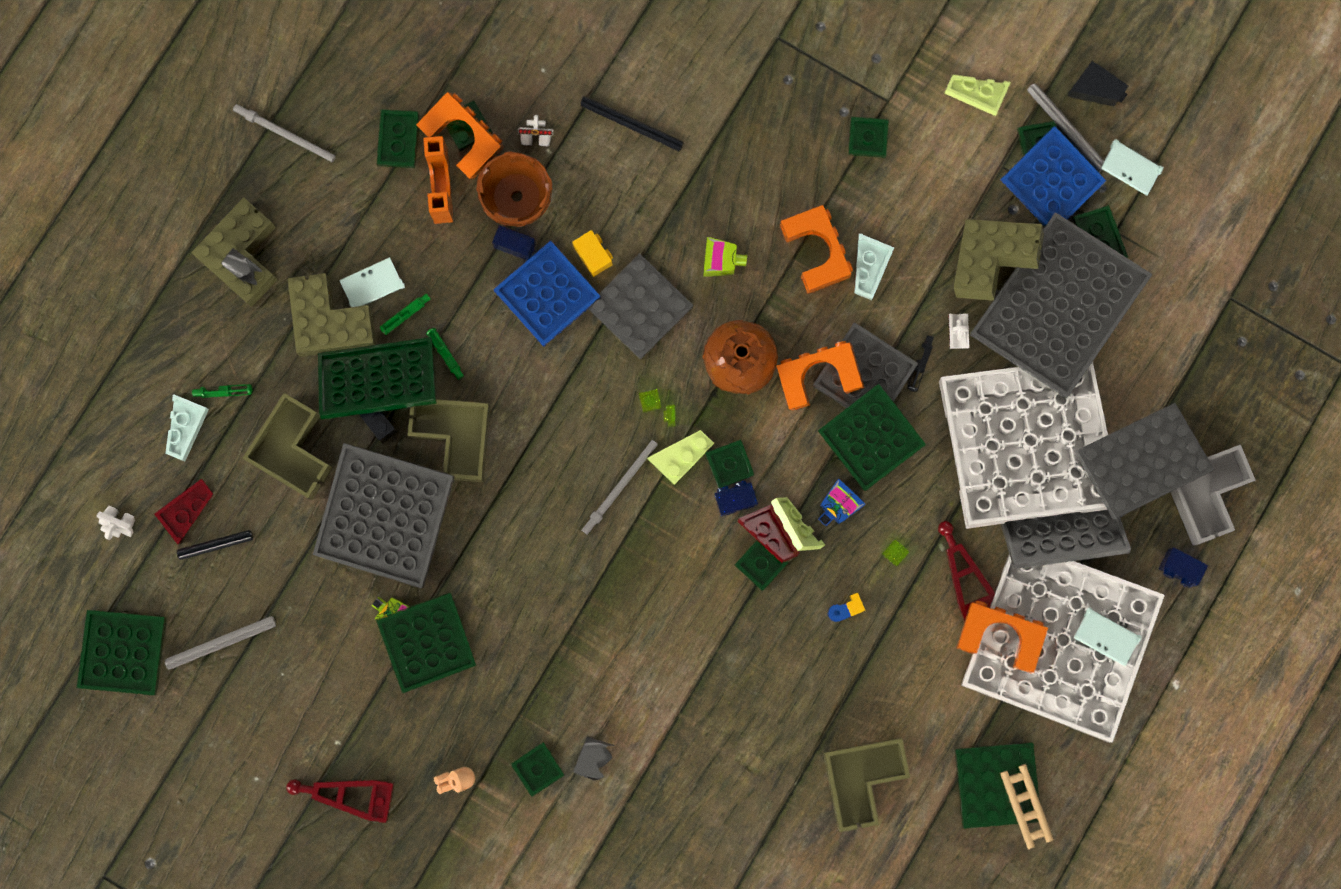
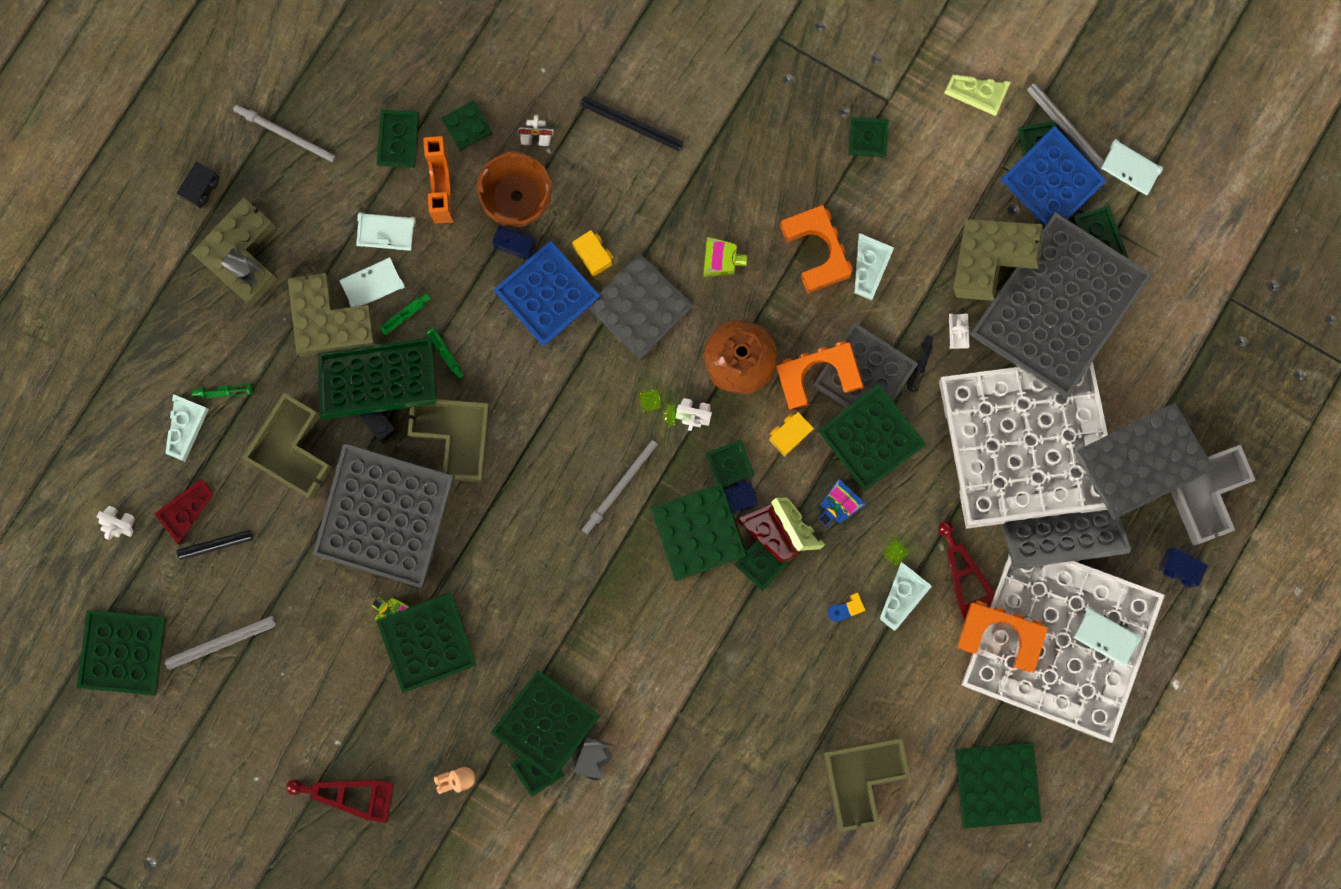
(198, 185): none -> black brick
(381, 230): none -> light aqua door
(485, 144): orange arch -> none
(545, 724): none -> dark green plate
(681, 456): yellowish green wing -> none
(693, 416): none -> white hips
(699, 531): none -> dark green plate
(790, 434): none -> yellow brick
(904, 596): none -> light aqua wing
(1036, 813): tan bar -> none
(1099, 86): black slope -> none

